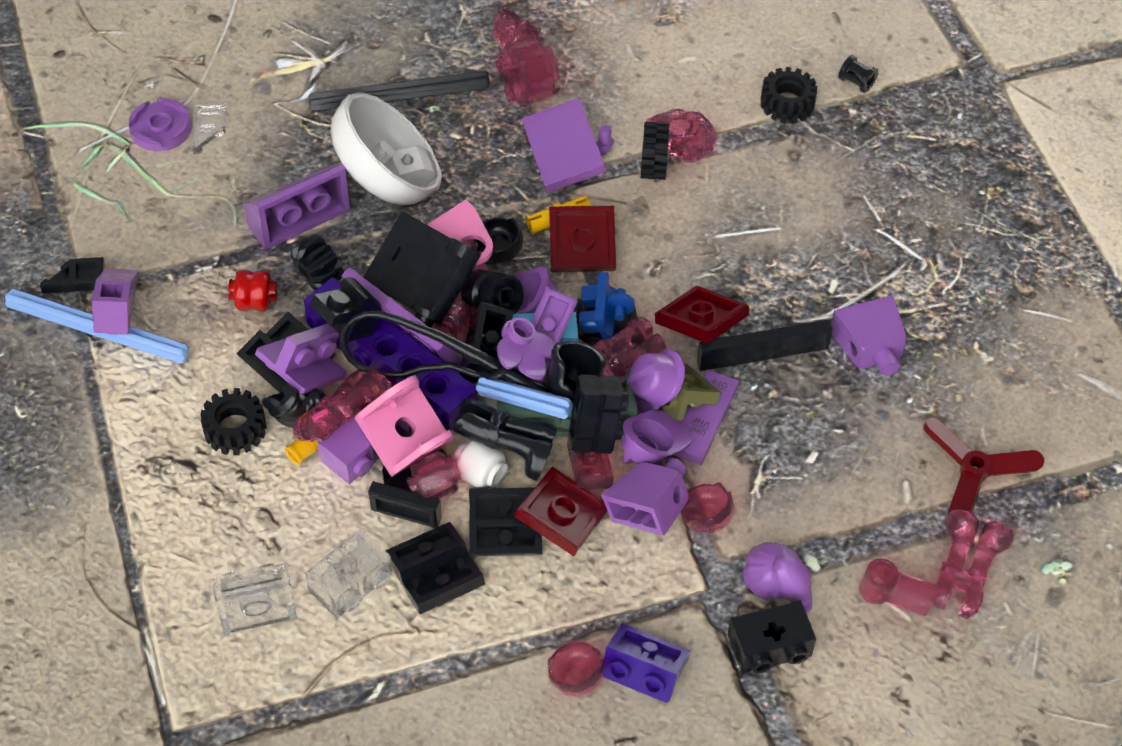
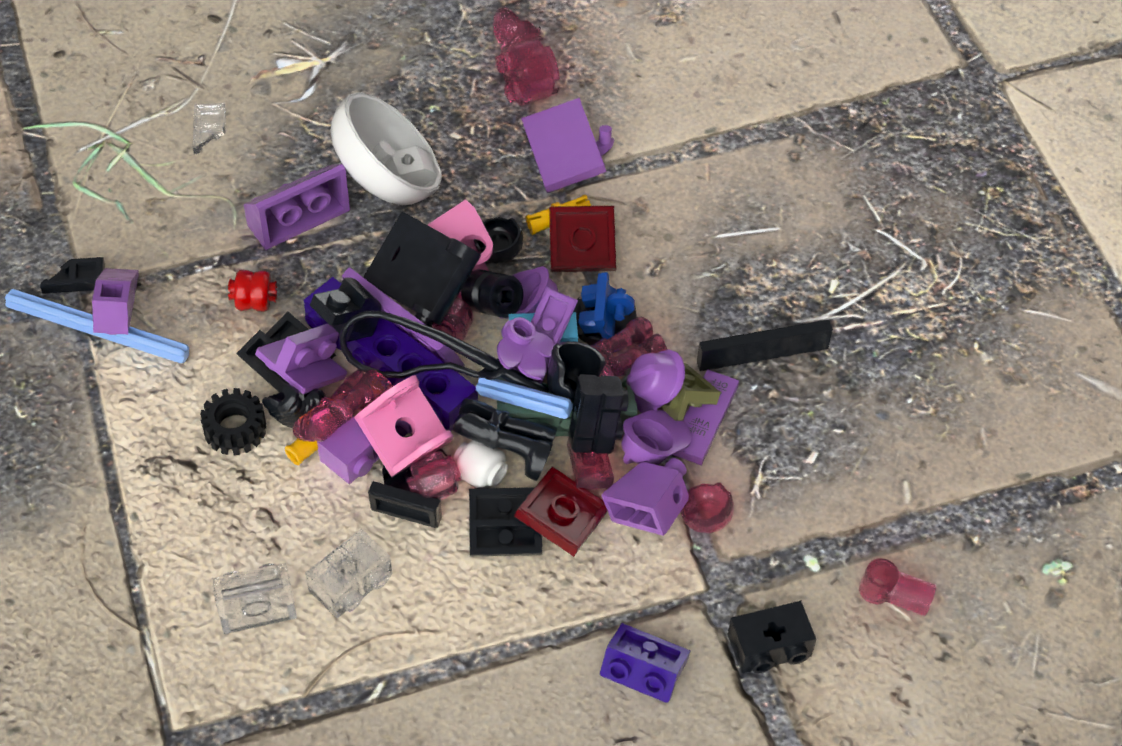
(160, 125): medium lavender tile -> none
(316, 261): black gear -> none
(404, 89): black axle -> none
(435, 568): black slope -> none
(485, 333): black brick -> none
(576, 668): clear pink hair -> none
(655, 150): black tyre -> none
(689, 134): clear pink hair -> none
(702, 314): dark red tile -> none
(777, 573): medium lavender hair -> none
(786, 107): black tyre -> none
(858, 73): black bush -> none
(871, 334): medium lavender torso -> none
(988, 465): dark red piece -> none
(992, 541): clear pink piece -> none

